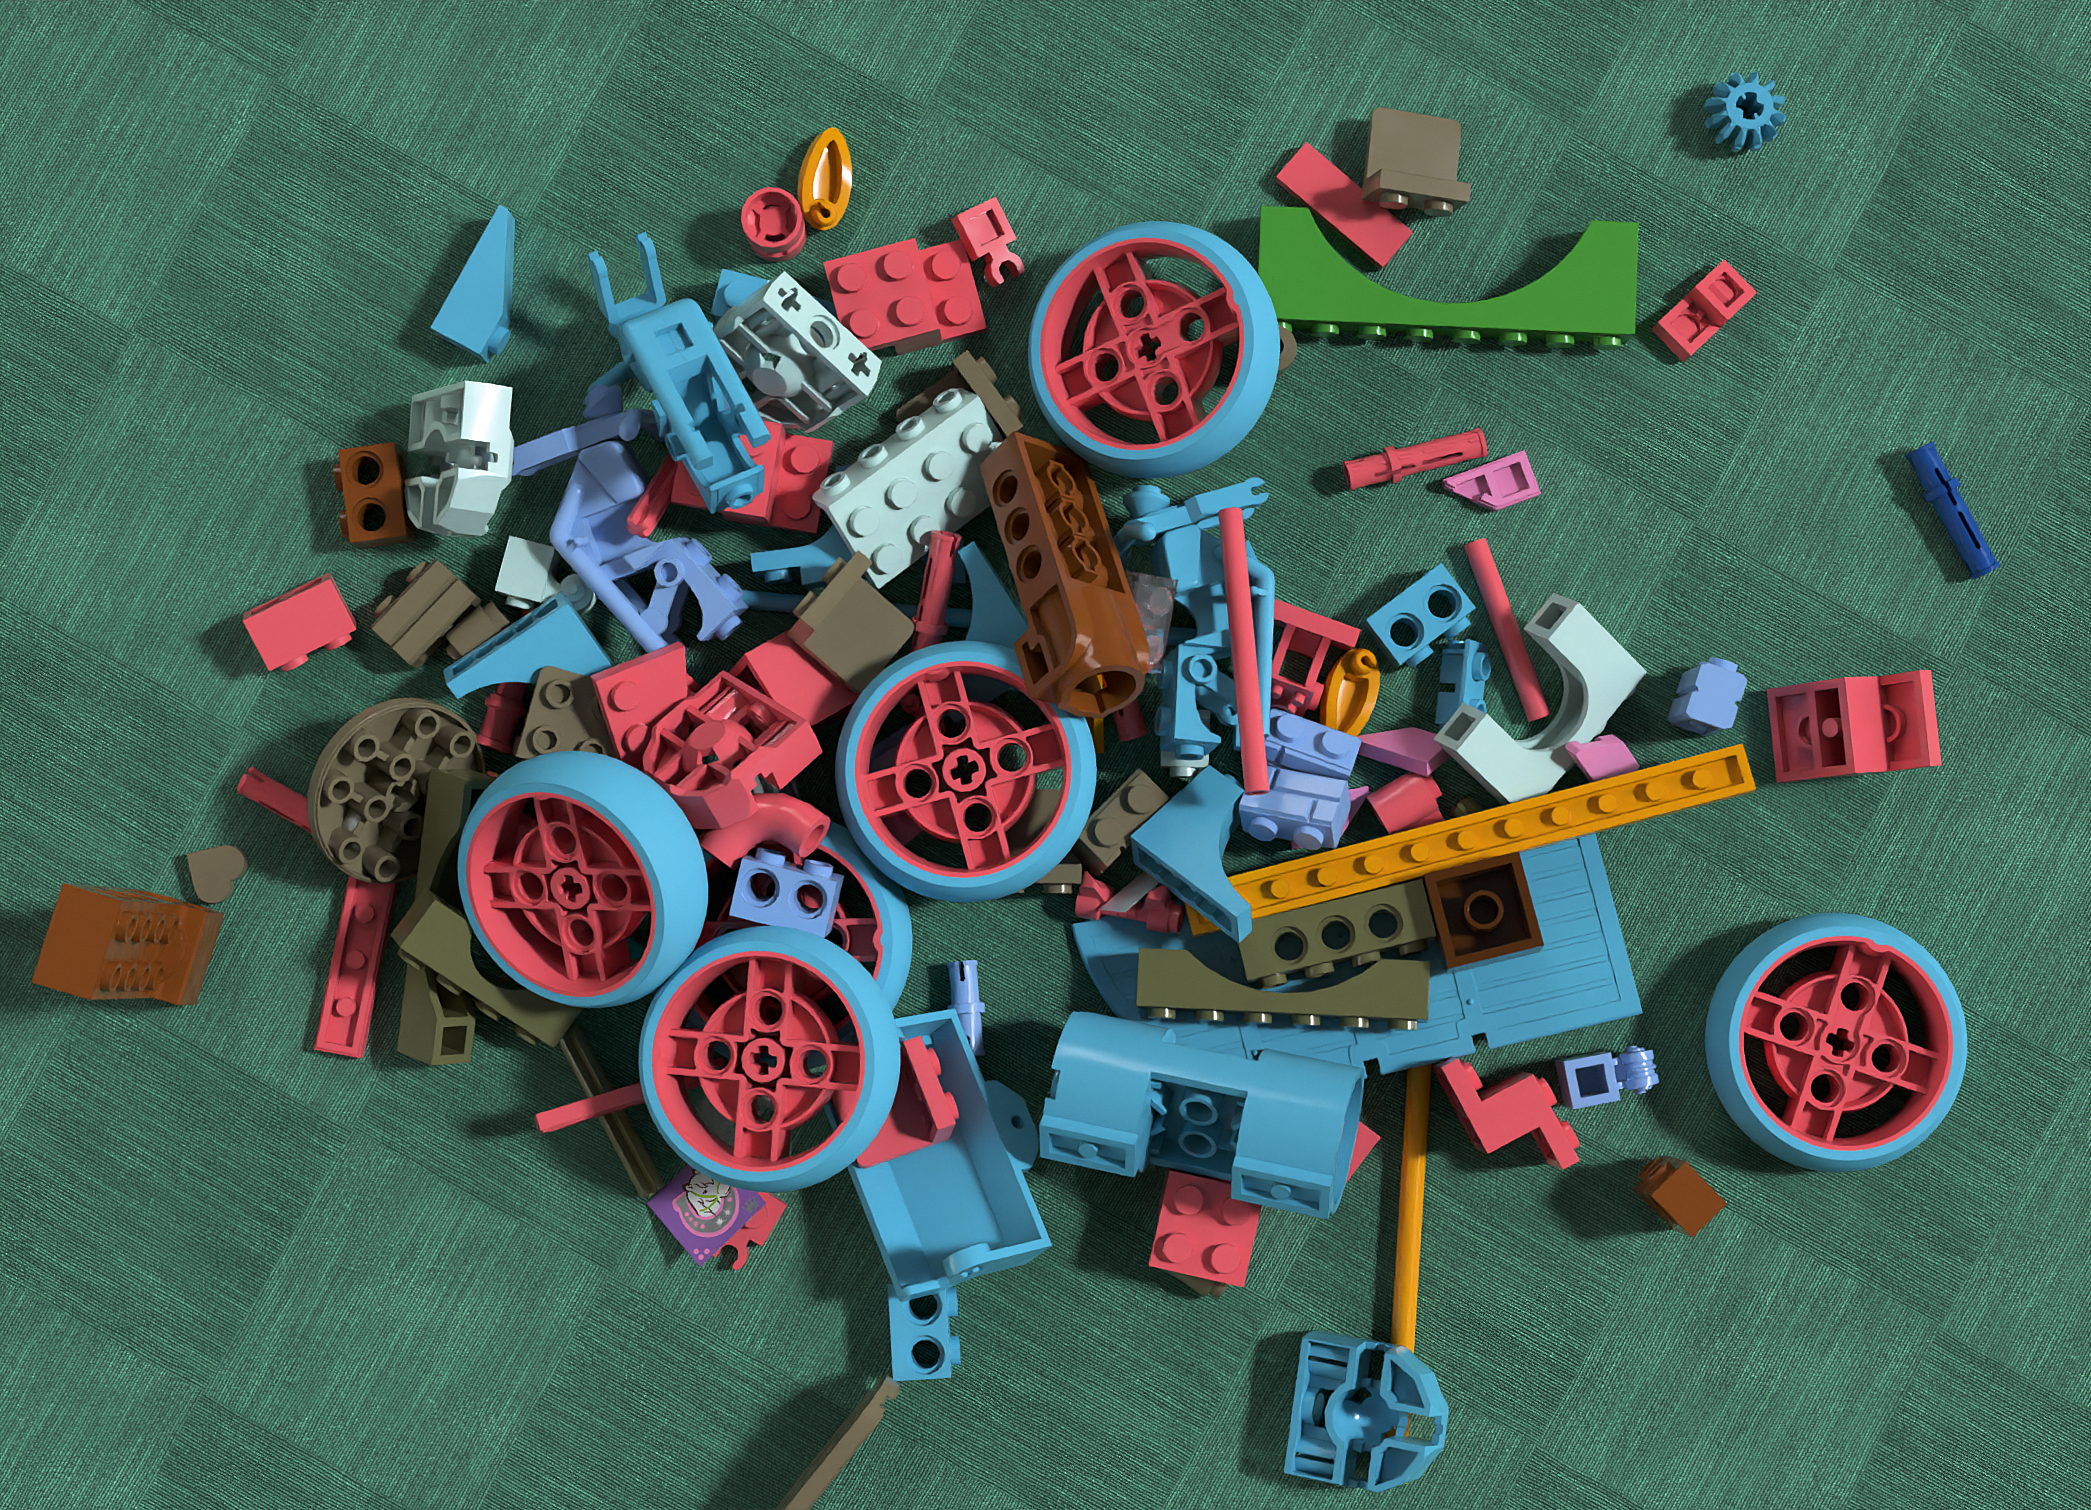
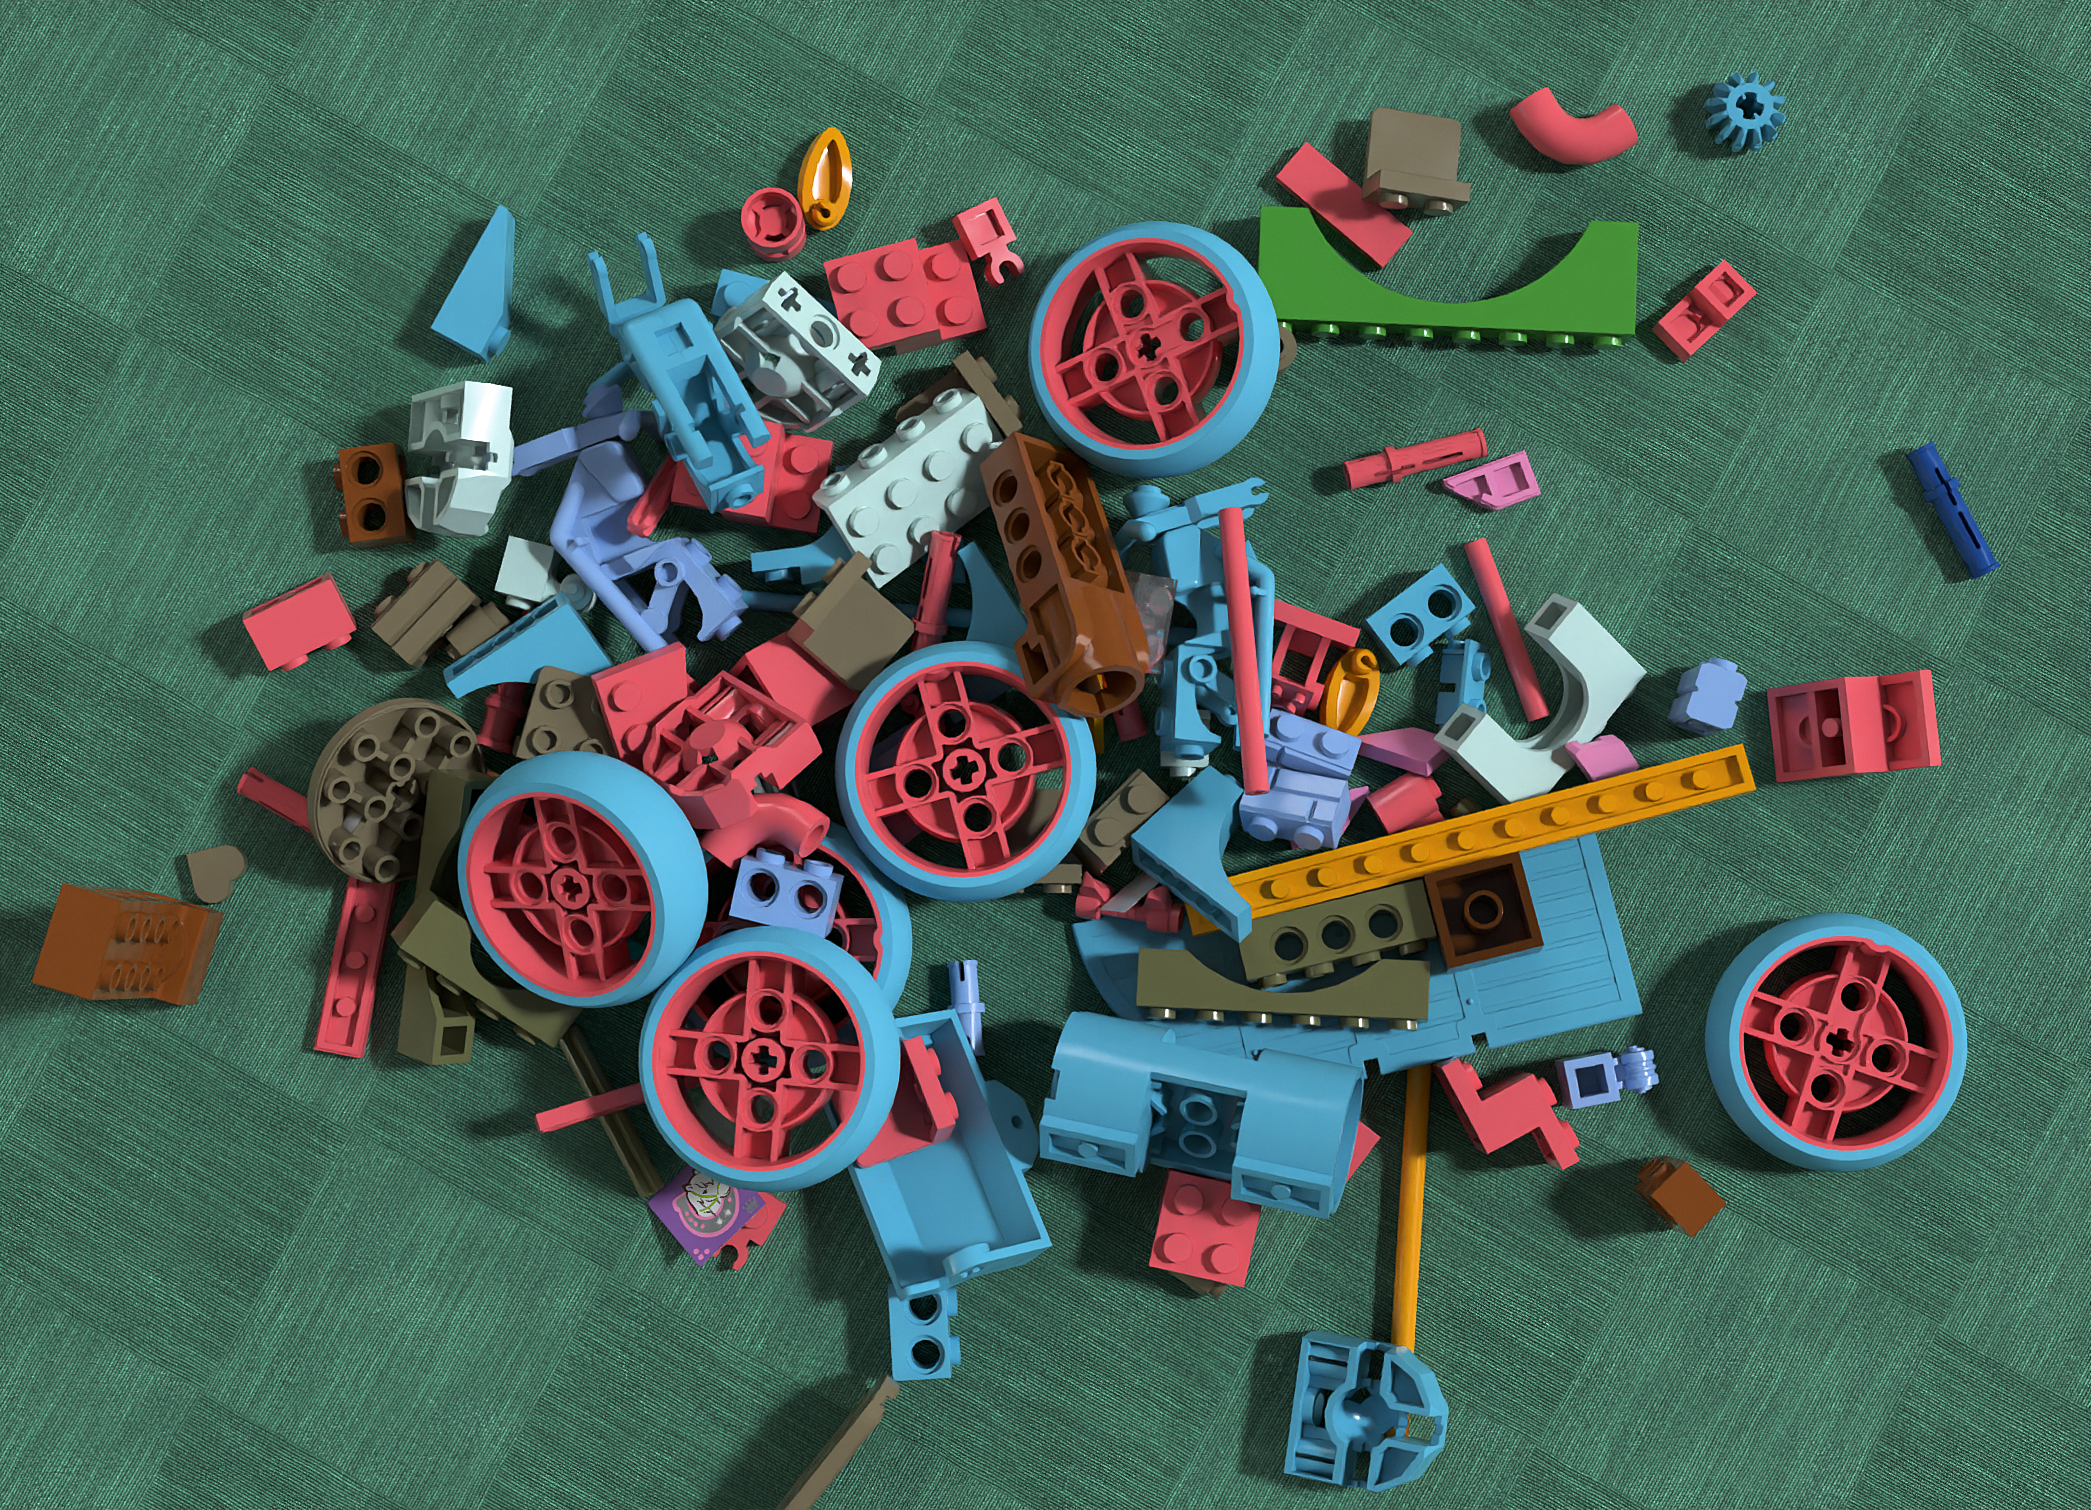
(1571, 138): none -> coral cylinder

